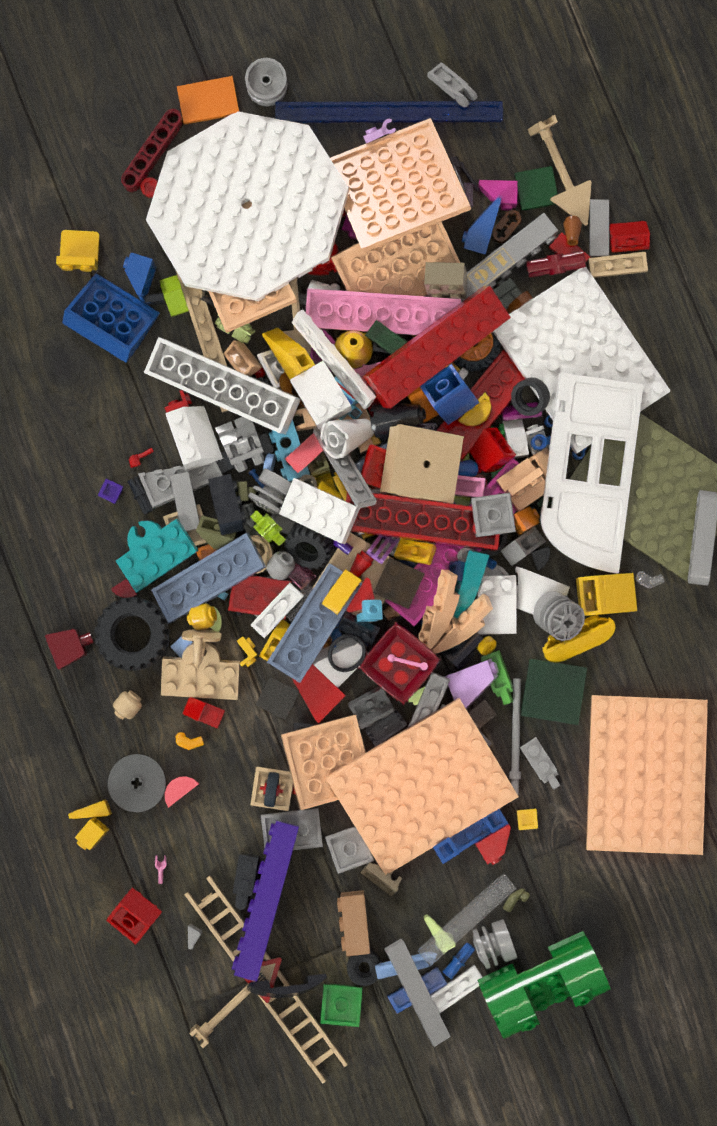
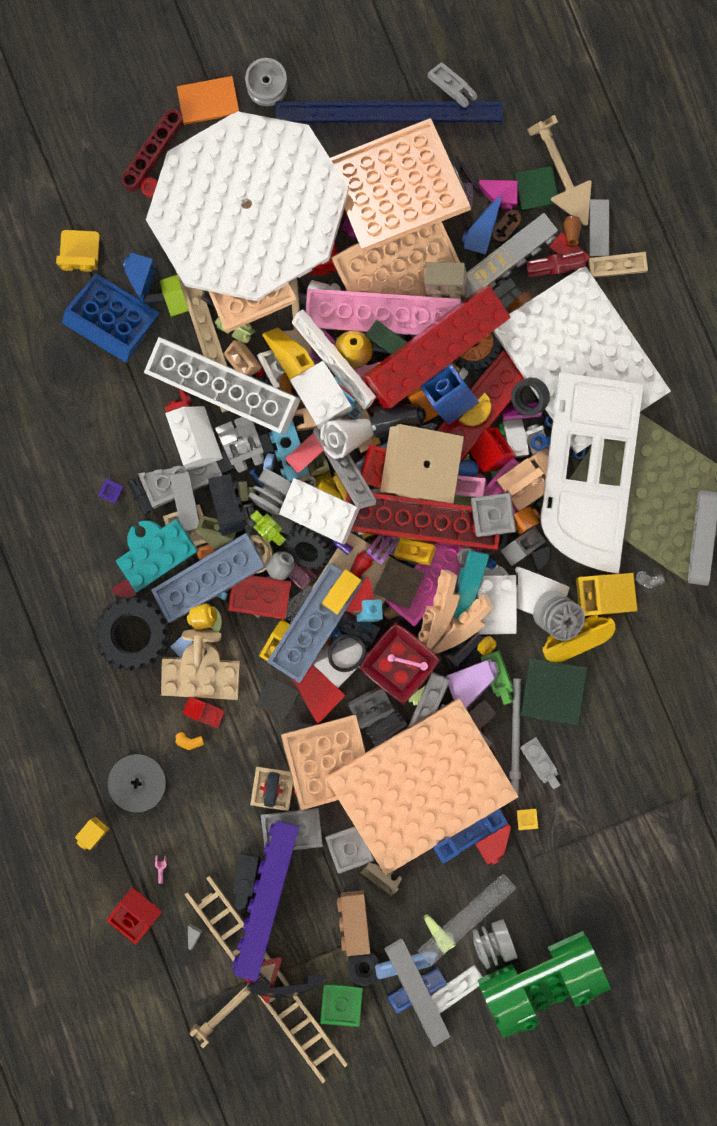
(68, 646): dark red torso -> none
(95, 810): yellow slope -> none
(127, 705): tan head -> none
(134, 459): red hand -> none
(178, 788): coral tile -> none
(247, 645): yellow bracket -> none
(277, 610): white tile -> none
(373, 133): lavender plate -> none
(457, 568): dark blue tile -> none
(459, 960): blue axle -> none
(514, 897): olive arm -> none
(629, 236): red panel -> none
(646, 775): light nougat plate -> none

